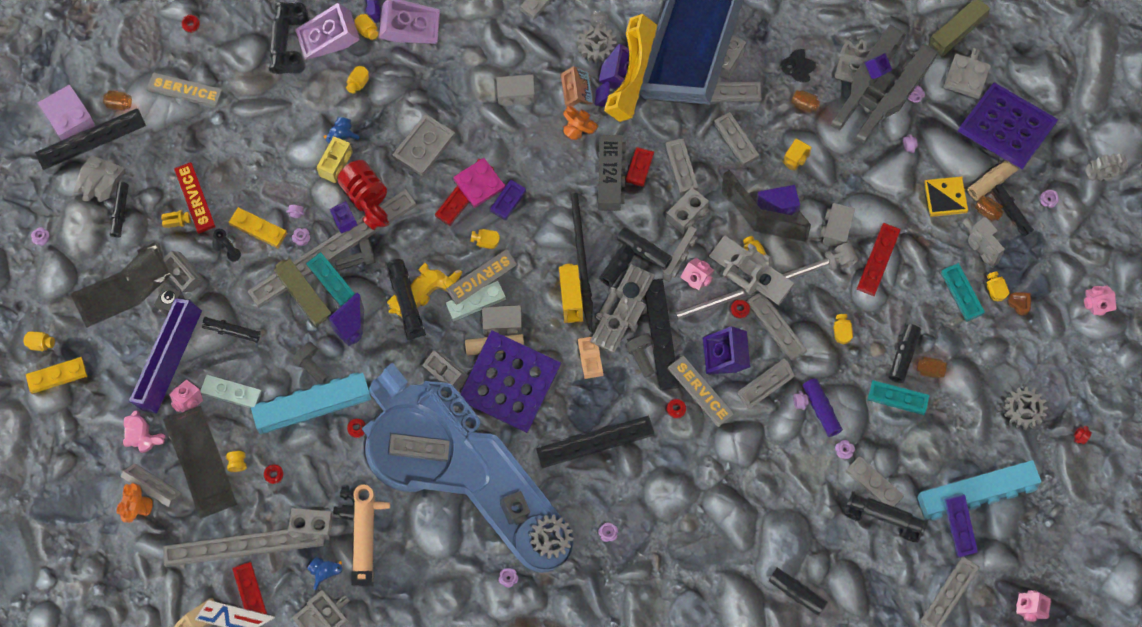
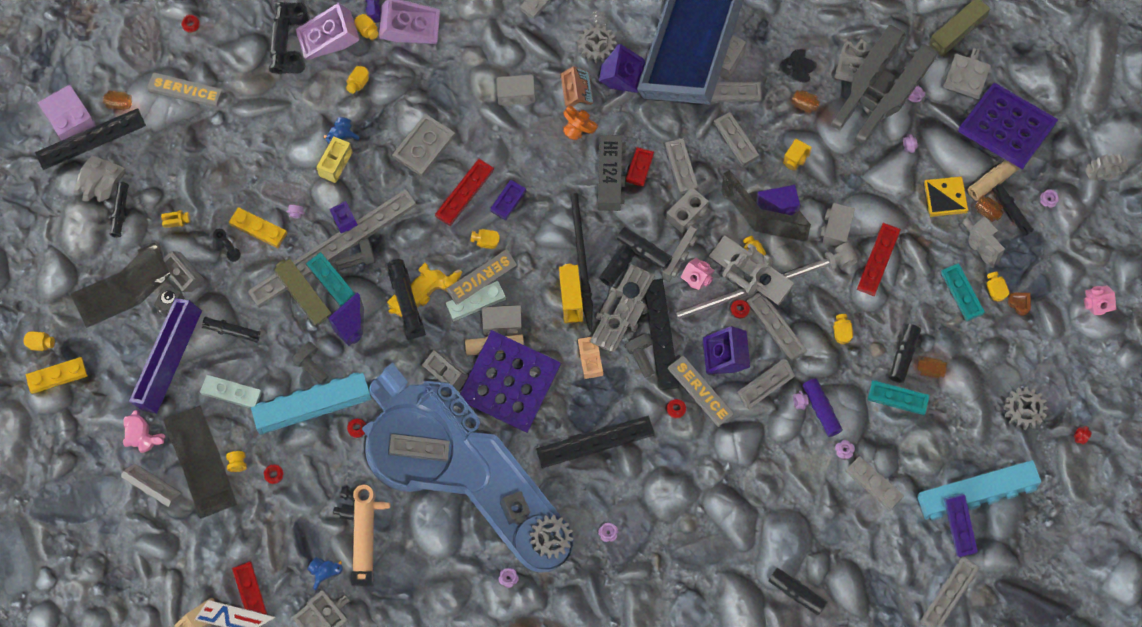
(40, 240): lavender plate -> none
(133, 503): orange plate -> none
(185, 397): bright pink brick -> none
(194, 197): red tile -> none
(234, 547): light grey tile -> none
(301, 241): lavender plate -> none
(312, 519): light grey brick -> none
(365, 192): red cylinder -> none
(479, 182): dark pink plate -> none
(602, 94): dark purple slope -> none
(640, 38): yellow arch -> none
(860, 506): black piece -> none
(878, 66): dark purple slope -> none
(1033, 606): bright pink brick -> none

